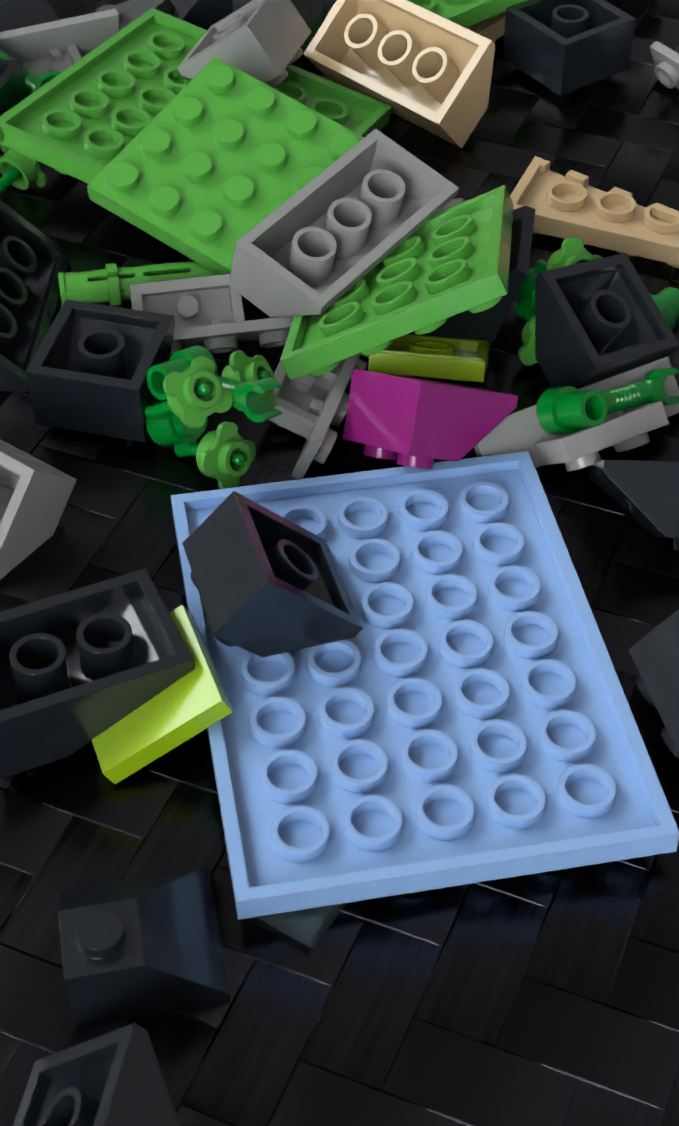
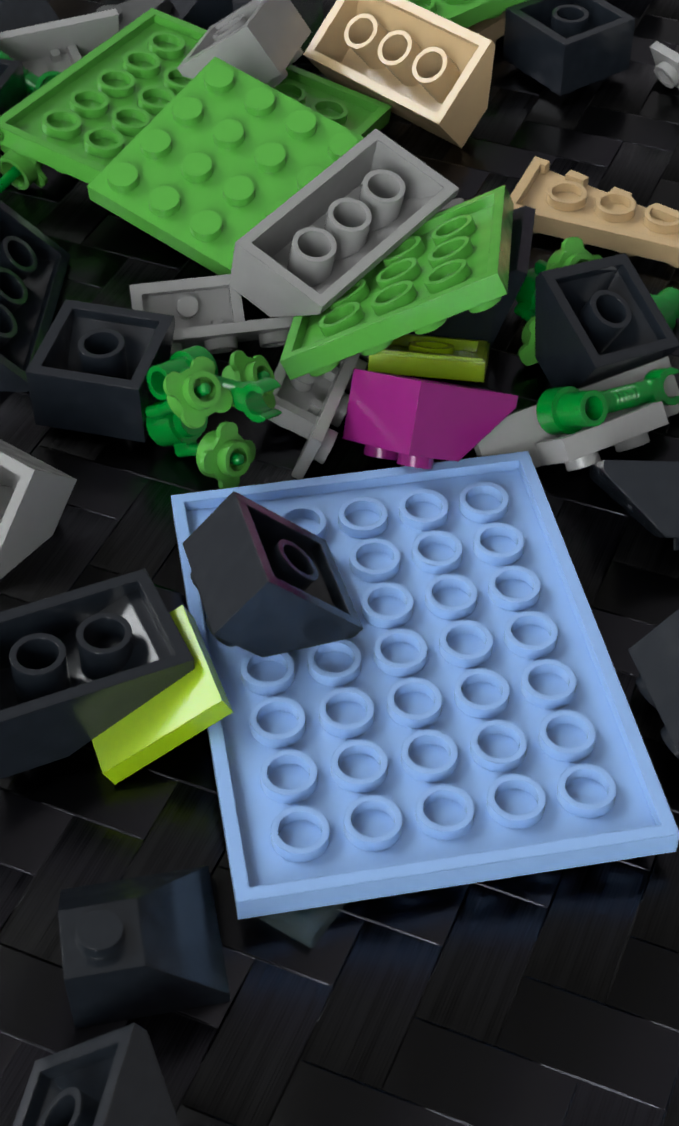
(113, 282): bright green pin -> none

